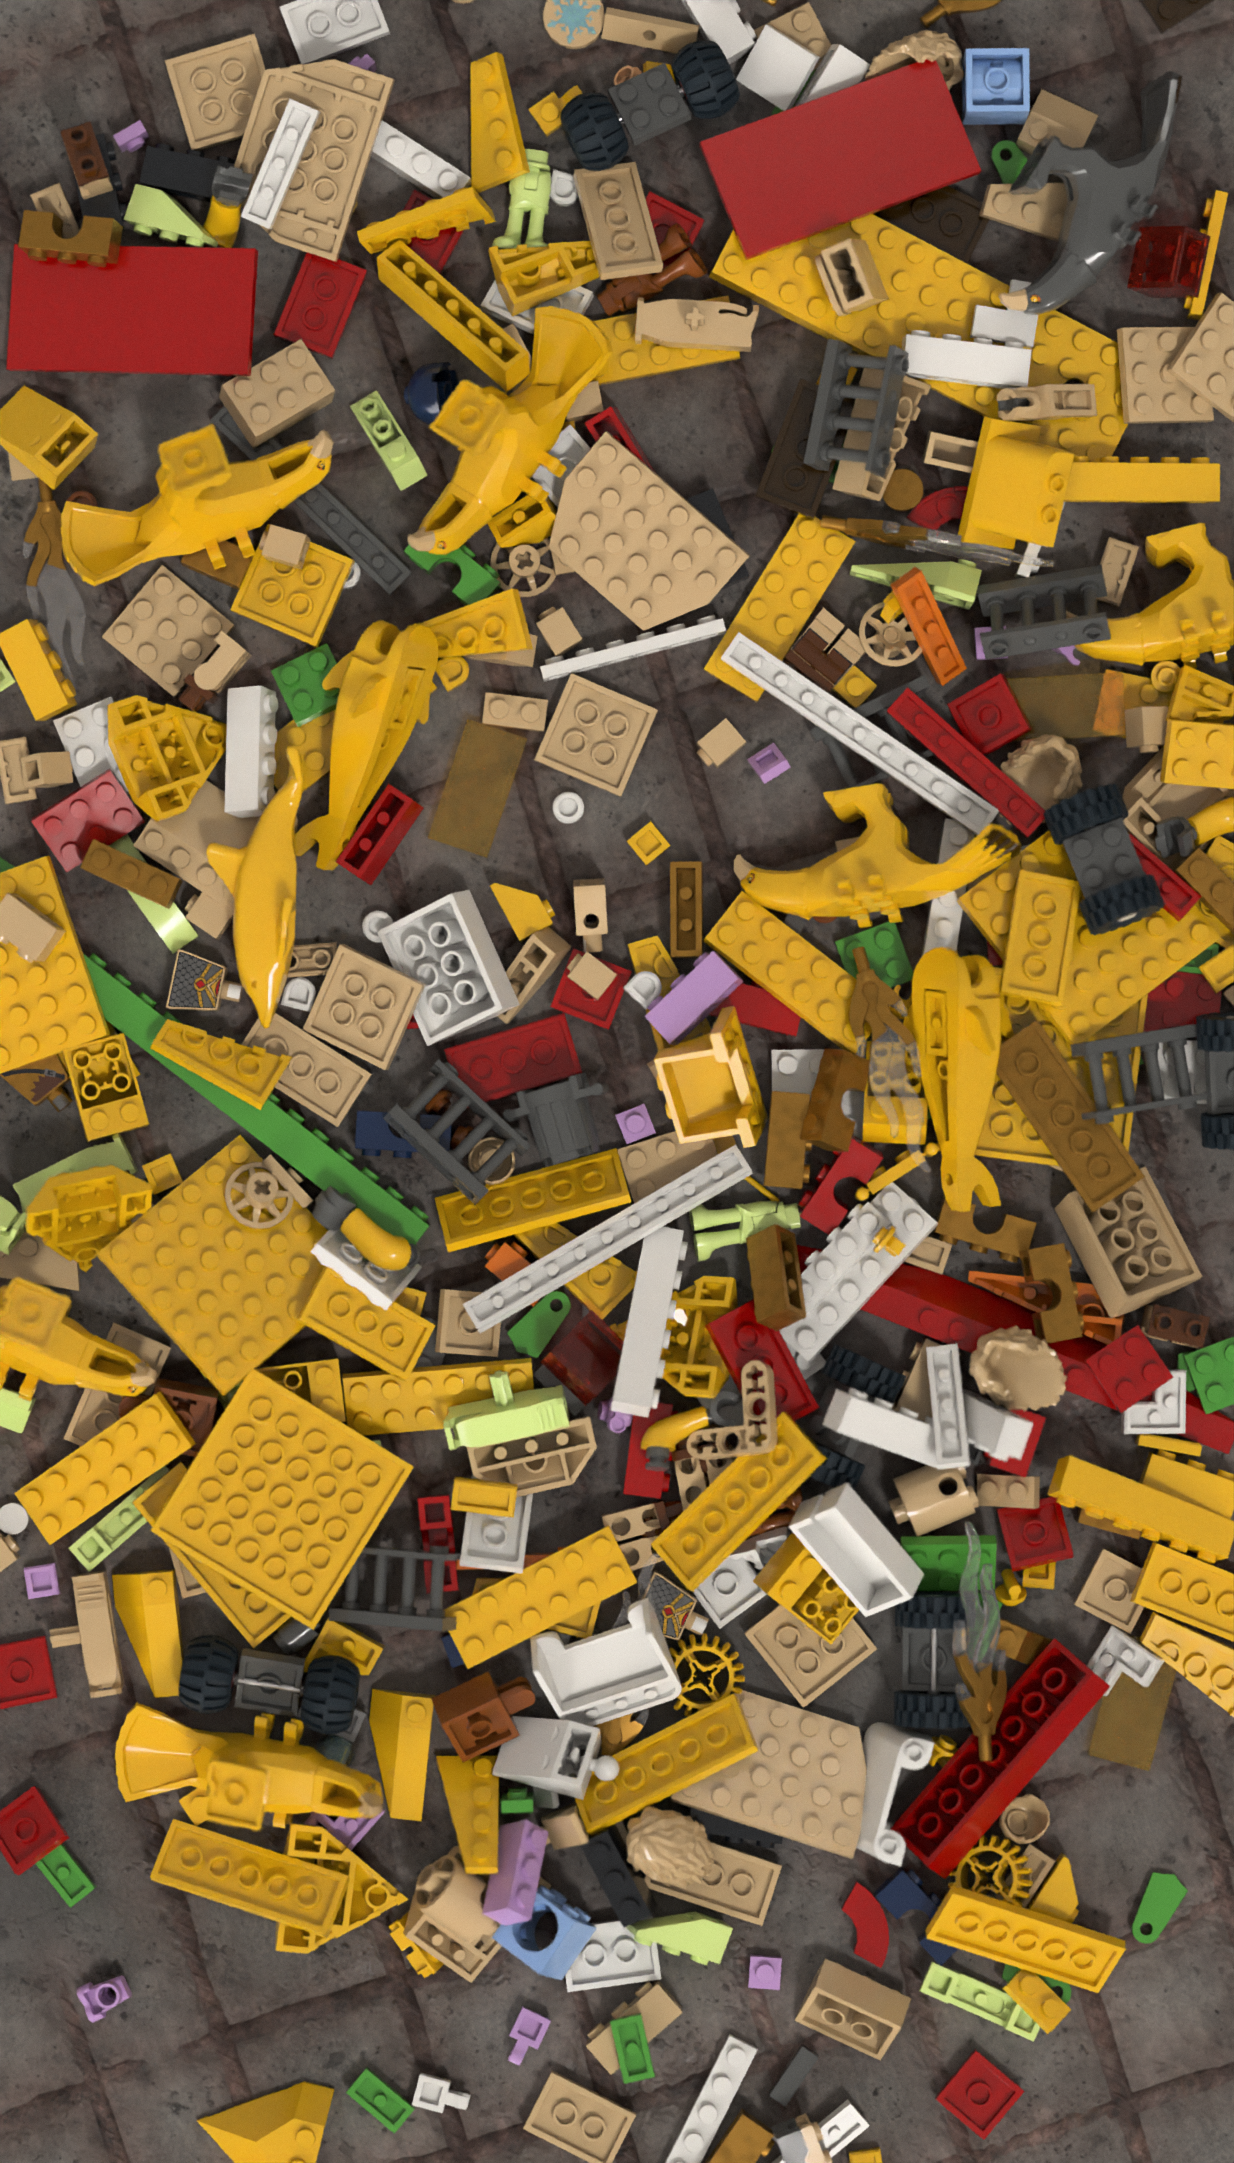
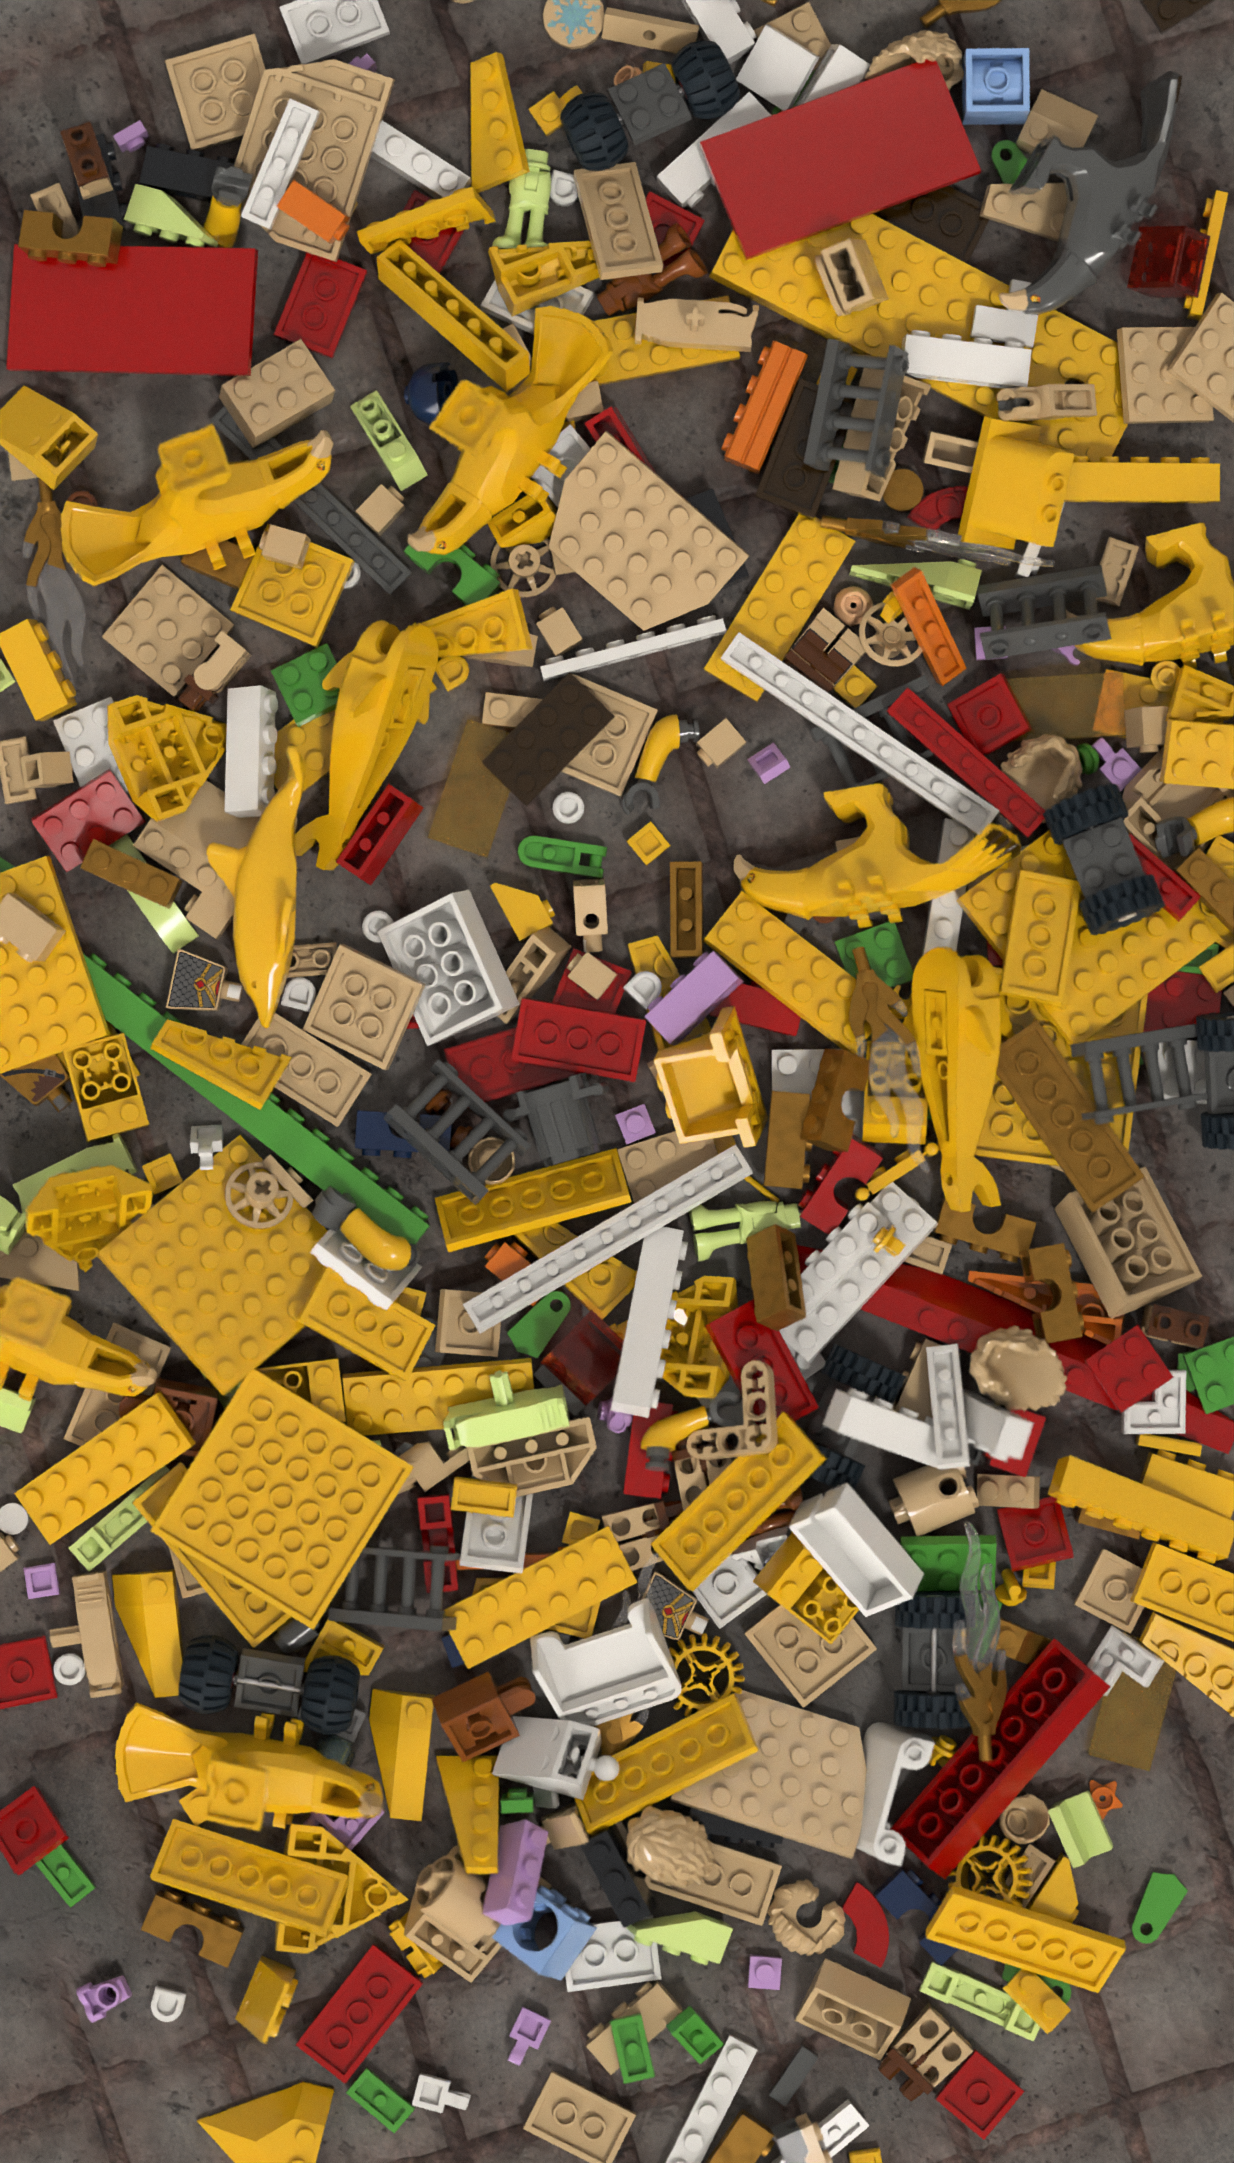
(69, 1669): none -> white tile
(167, 2003): none -> white tile
(206, 1141): none -> white plate
(219, 1934): none -> pearl gold arch
(267, 1992): none -> yellow slope
(314, 212): none -> orange brick
(359, 2013): none -> red plate
(381, 509): none -> tan brick
(428, 1464): none -> tan plate
(548, 739): none -> dark brown plate
(561, 856): none -> bright green plate
(578, 1039): none -> red plate
(578, 1527): none -> yellow plate
(662, 739): none -> yellow piece
(689, 171): none -> white brick
(694, 2035): none -> bright green plate
(765, 406): none -> orange brick
(794, 1935): none -> tan piece
(842, 602): none -> light nougat plate
(913, 2053): none -> tan hips
(1080, 1828): none -> yellowish green panel
(1088, 758): none -> bright green plate
(1107, 1790): none -> orange plate
(1118, 766): none -> lavender plate

